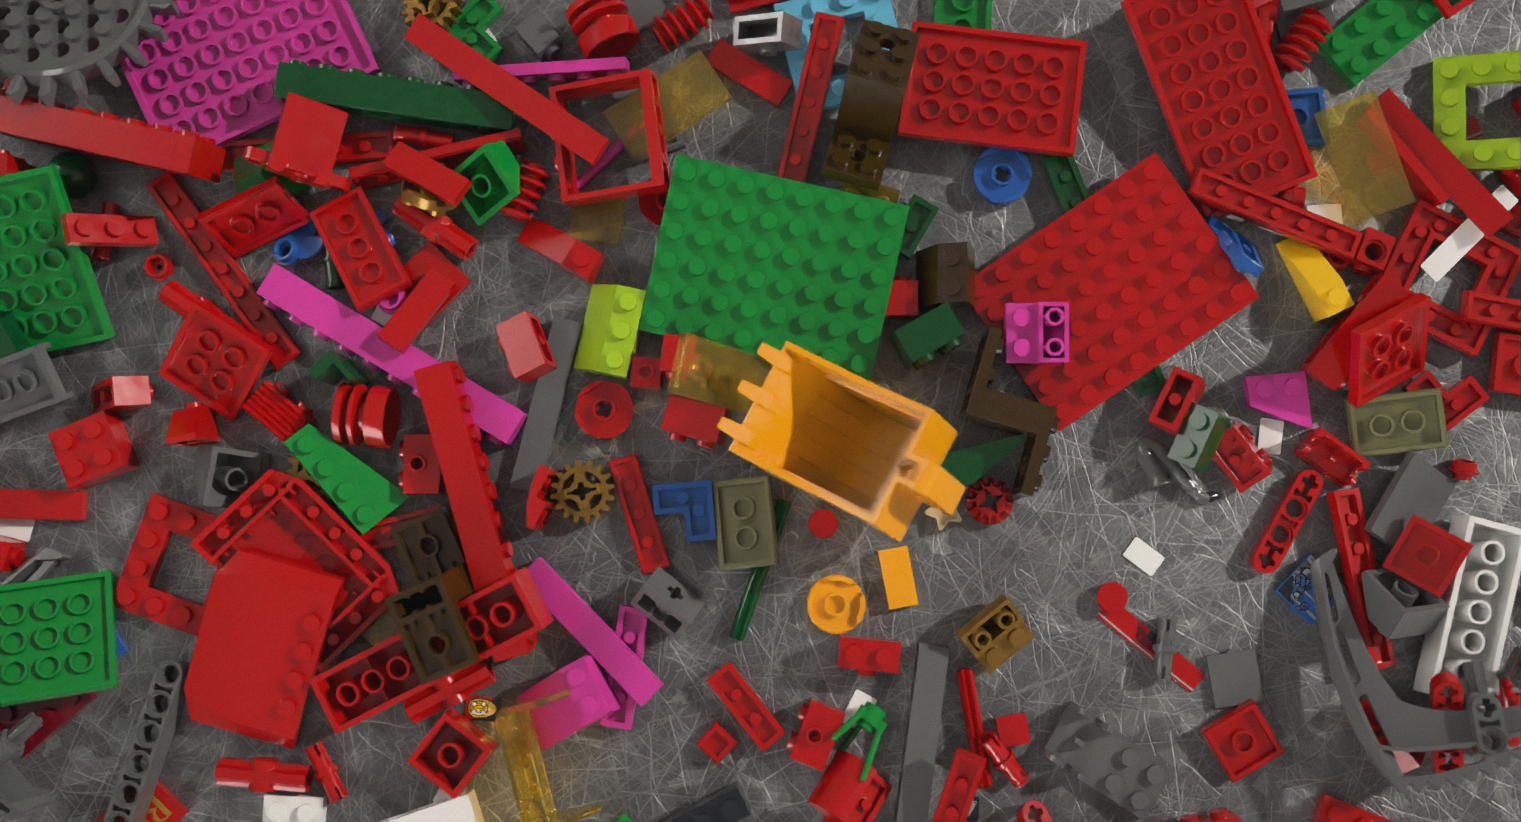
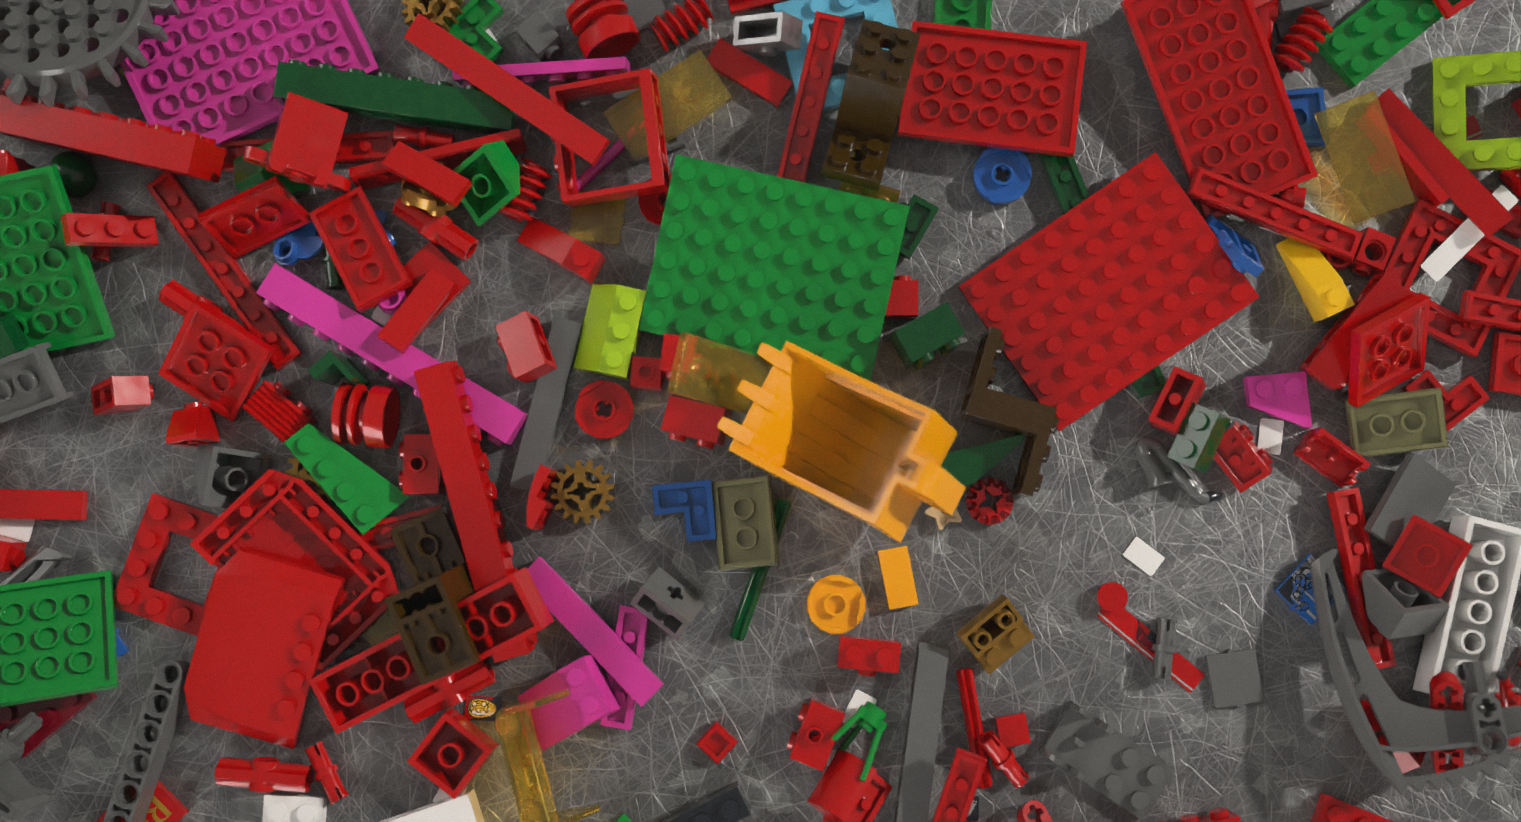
(93, 450): red brick -> none
(151, 266): red plate -> none
(639, 513): red tile -> none
(746, 706): red plate -> none
(823, 523): red tile -> none
(946, 275): dark brown slope -> none
(1036, 333): dark pink brick -> none
(1242, 740): red tile -> none
(1281, 518): red beam -> none
(1329, 211): white sticker -> none
(1463, 469): red plate -> none

